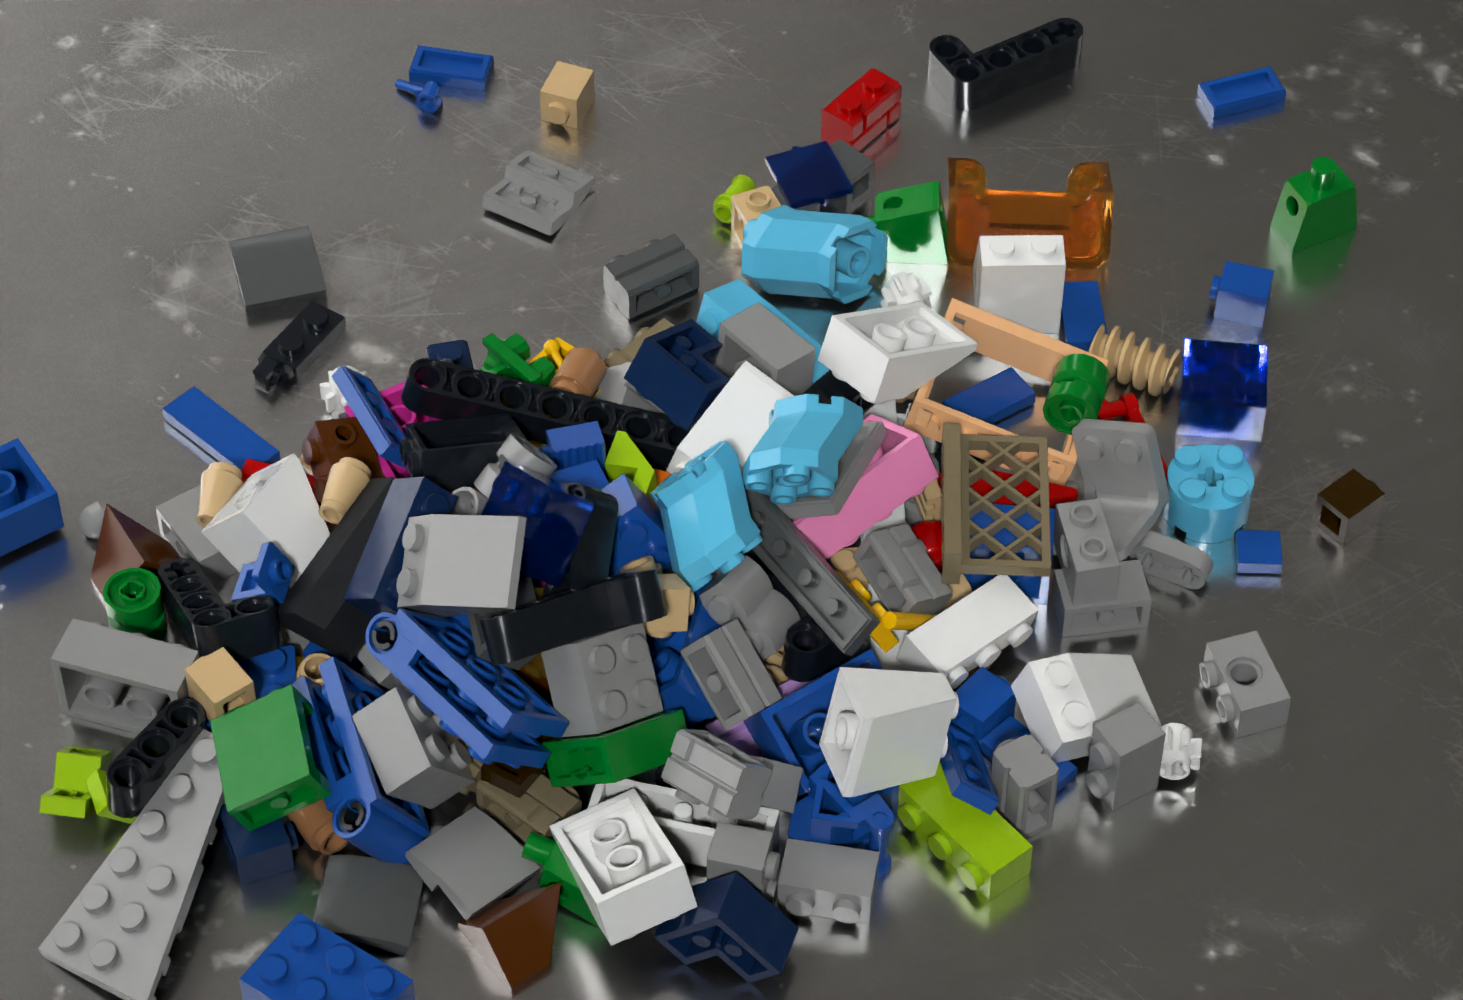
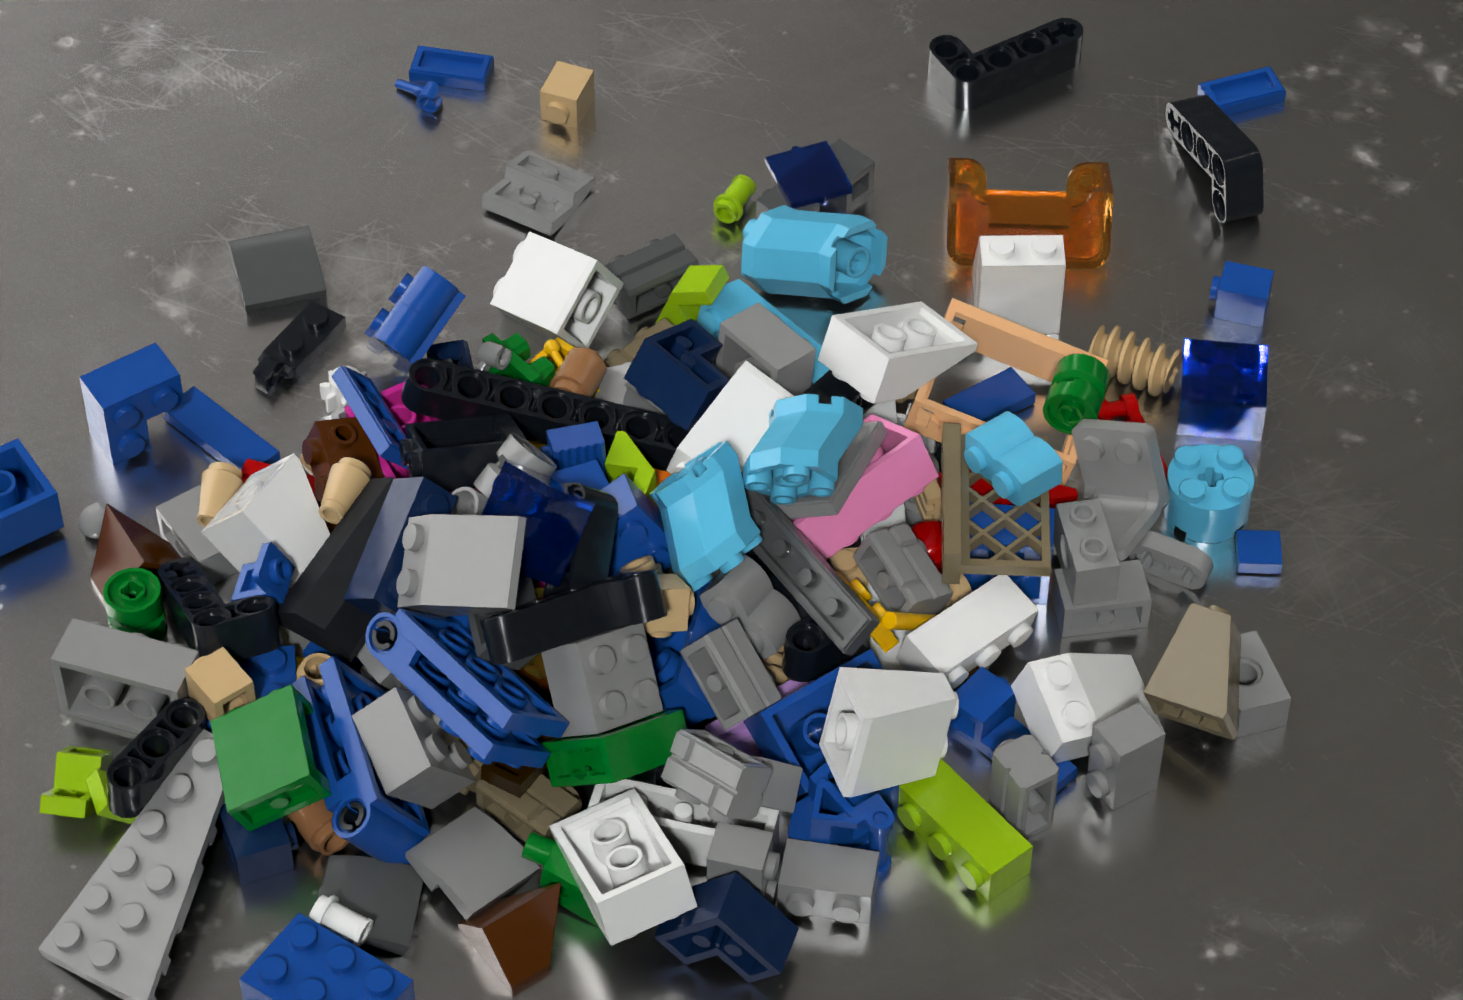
(125, 396): none -> blue brick
(341, 920): none -> white pin
(416, 319): none -> blue hinge
(492, 355): none -> light grey hand
(556, 291): none -> white slope
(695, 288): none -> lime slope
(749, 206): tan bracket -> none
(862, 110): red brick -> none
(905, 289): white gear -> none
(914, 223): green torso -> none
(967, 771): blue tile -> none
(1012, 459): none -> medium azure brick
(1081, 313): blue tile -> none
(1180, 752): white gear -> none
(1200, 673): none -> dark tan slope
(1222, 153): none -> black beam
(1315, 206): green torso -> none
(1348, 507): dark brown brick -> none

